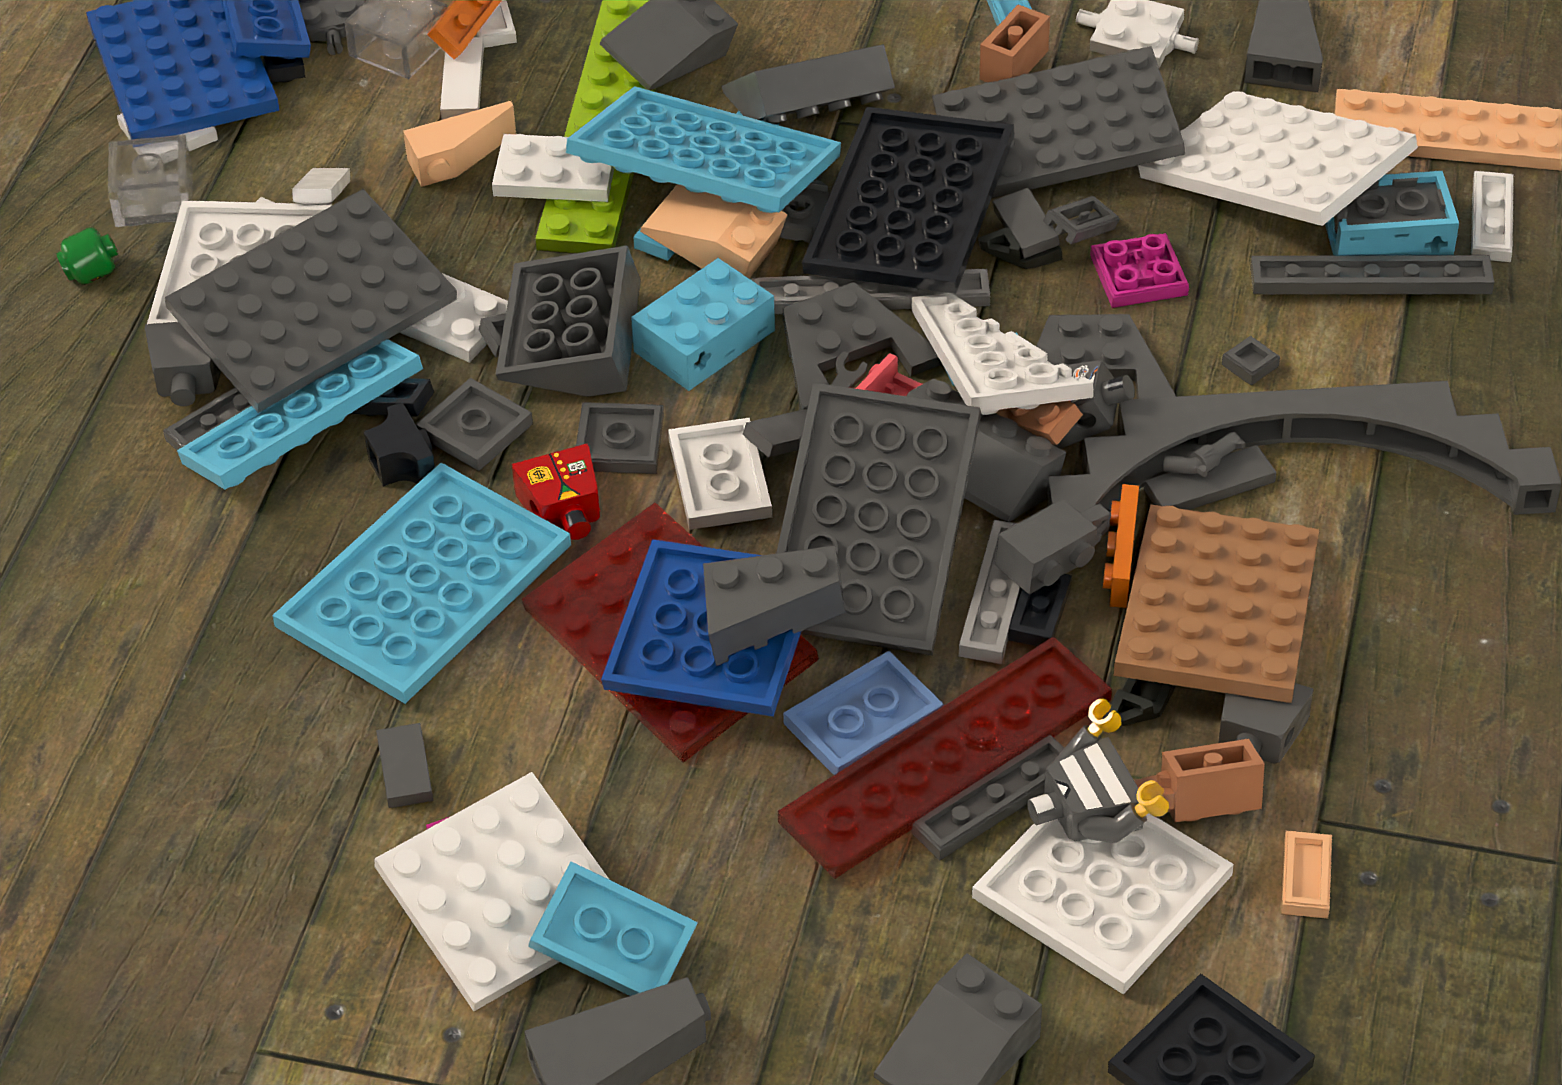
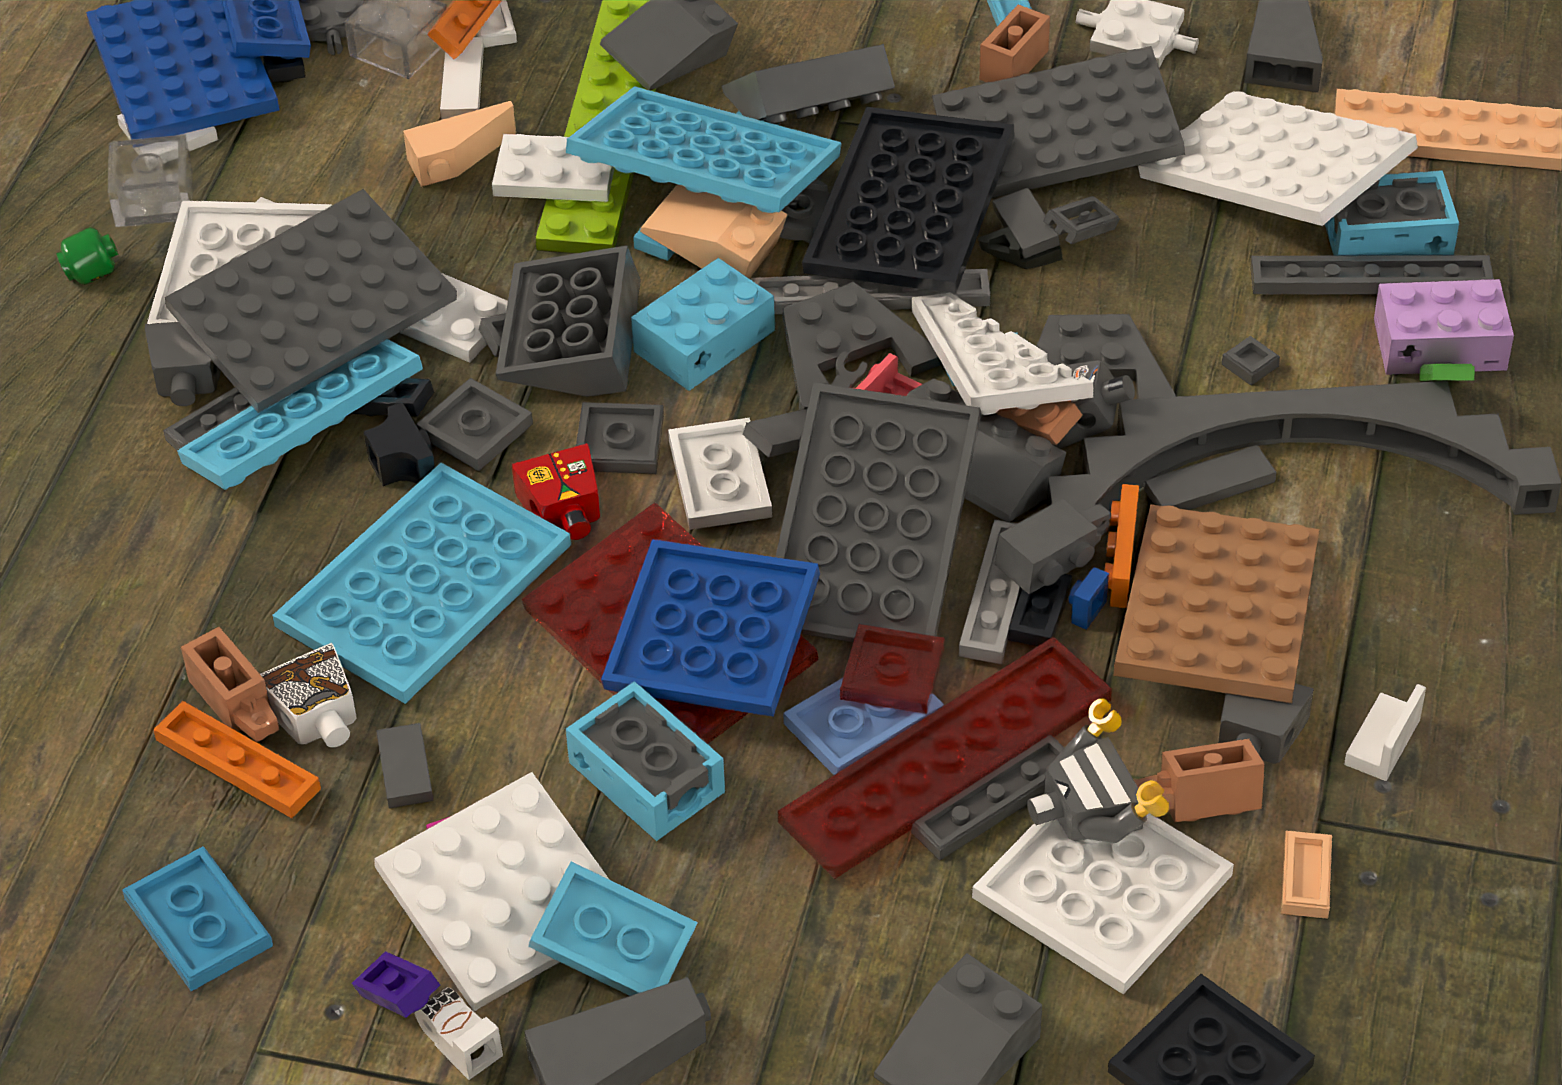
(197, 918): none -> dark azure tile
(229, 684): none -> nougat hinge
(237, 759): none -> orange plate
(312, 697): none -> torso
(321, 185): white tile -> none
(396, 984): none -> dark purple plate
(460, 1032): none -> white leg
(645, 760): none -> piece
(768, 596): dark grey wedge -> none
(892, 668): none -> clear red tile
(1088, 597): none -> blue plate
(1139, 270): dark pink tile -> none
(1141, 700): pearl dark grey slope -> none
(1204, 458): dark grey piece -> none
(1385, 734): none -> white panel
(1443, 325): none -> lavender piece
(1447, 372): none -> bright green tile
(1492, 215): white tile -> none

